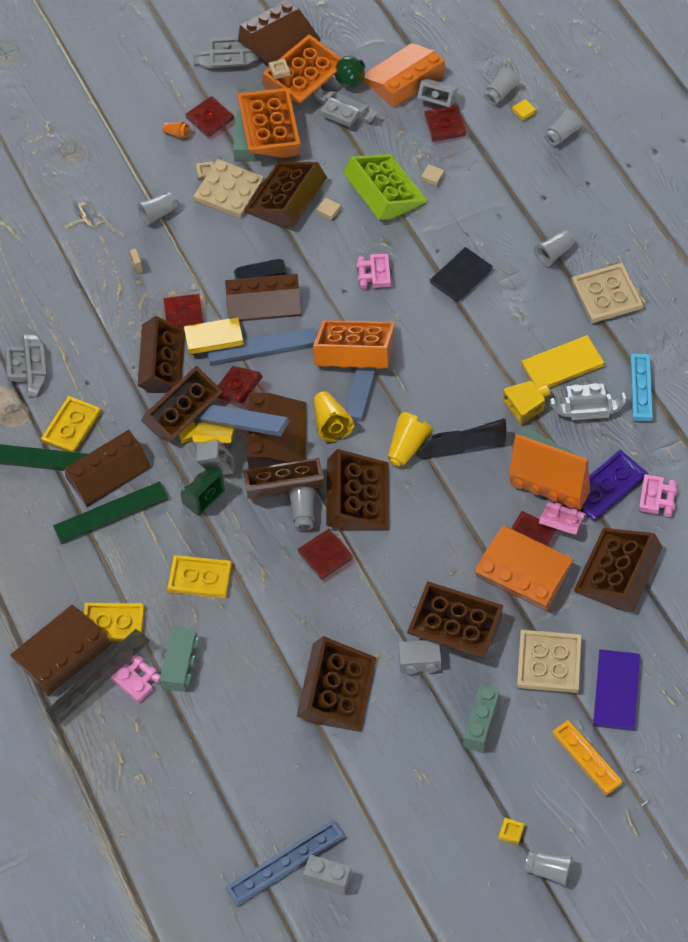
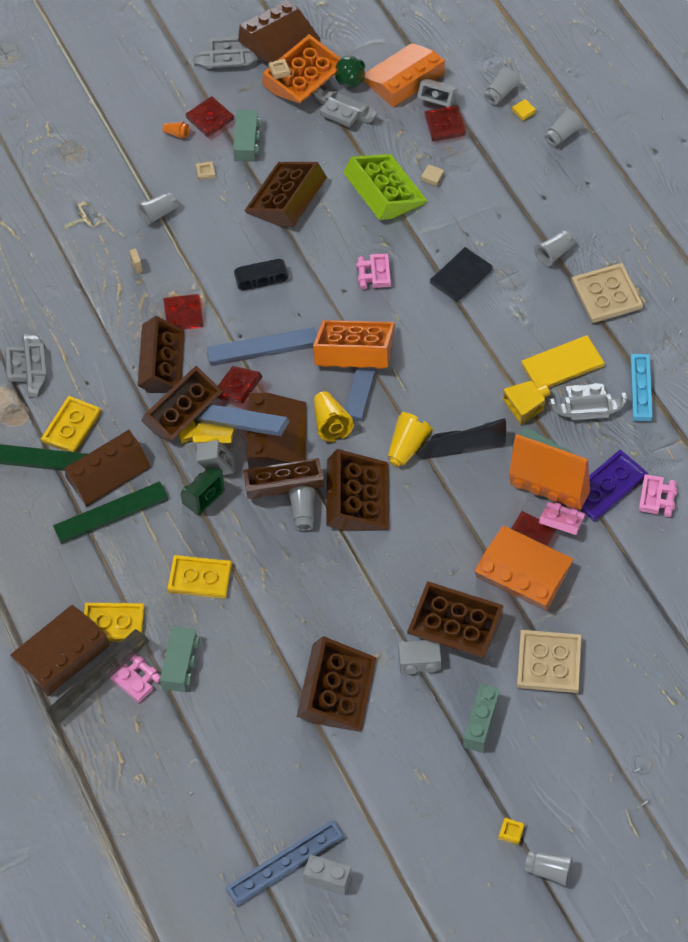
(213, 335): yellow tile -> none
(228, 188): tan plate -> none
(263, 297): reddish brown slope -> none
(269, 123): orange slope -> none
(325, 554): clear red plate -> none
(328, 209): tan tile -> none
(587, 757): light orange plate -> none
(616, 690): dark purple tile -> none
(619, 567): reddish brown slope -> none

